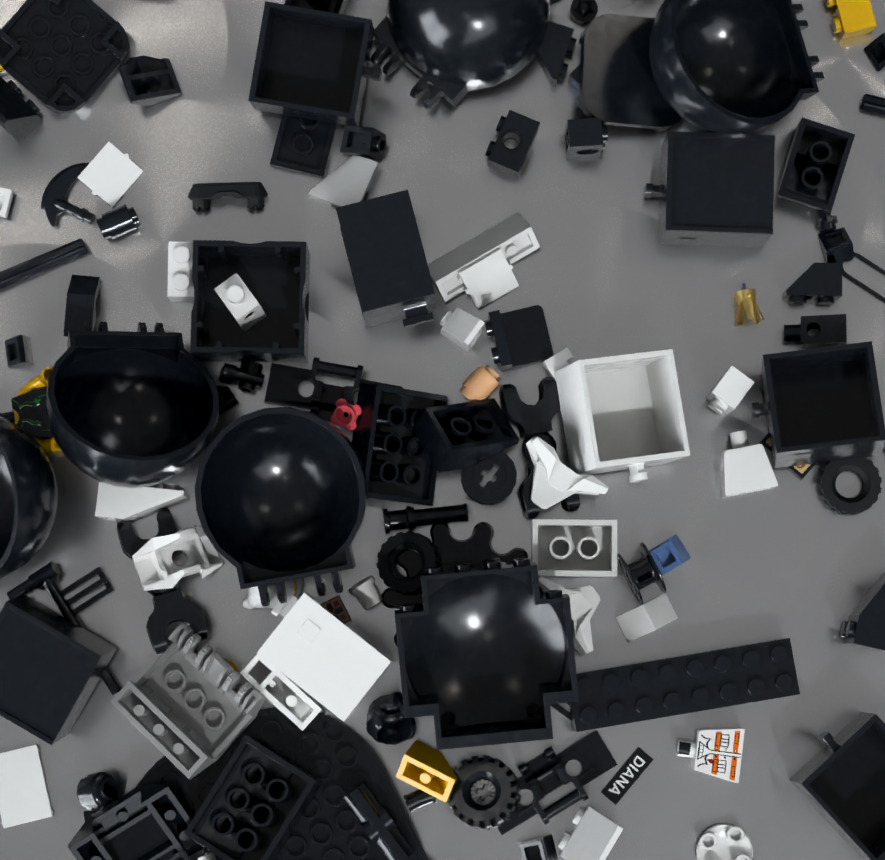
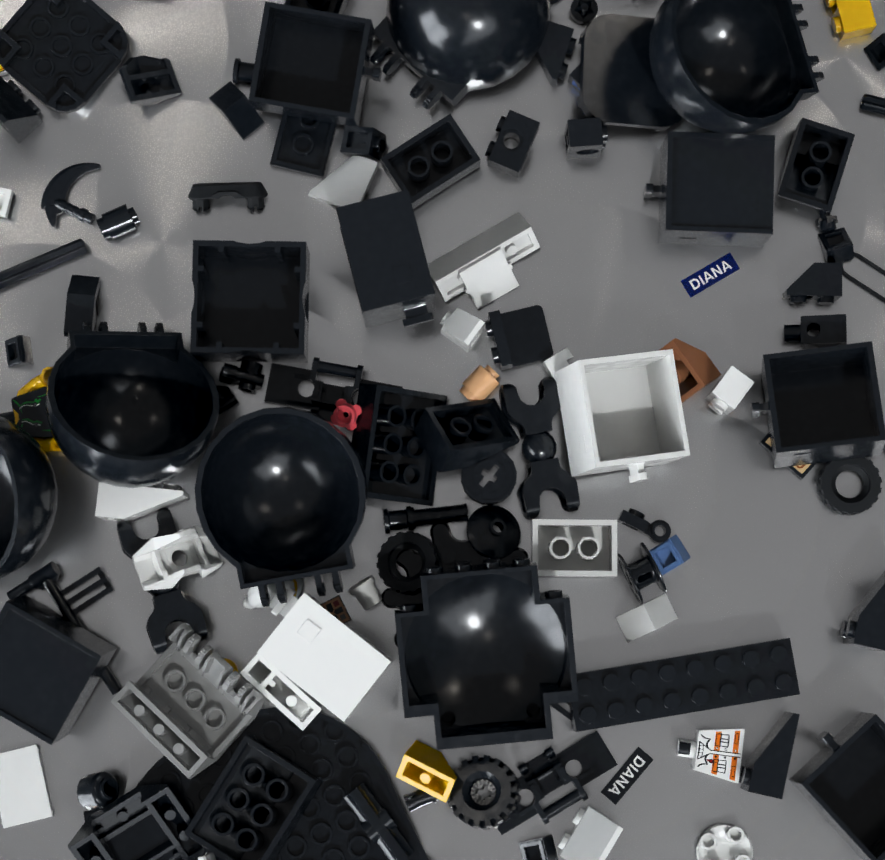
(110, 174): white piece -> none
(180, 282): white brick -> none
(237, 110): none -> black slope
(240, 302): white torso -> none
(242, 71): none -> black bush
(387, 720): black hair -> none
(431, 161): none -> black brick
(486, 539): none -> black dish
(554, 480): white piece -> none
(582, 605): white piece -> none
(635, 521): none -> black plate
(692, 367): none -> nougat slope
(710, 274): none -> clear blue sticker
(745, 467): white torso -> none
(746, 300): pearl gold piece -> none
(769, 763): none -> black slope

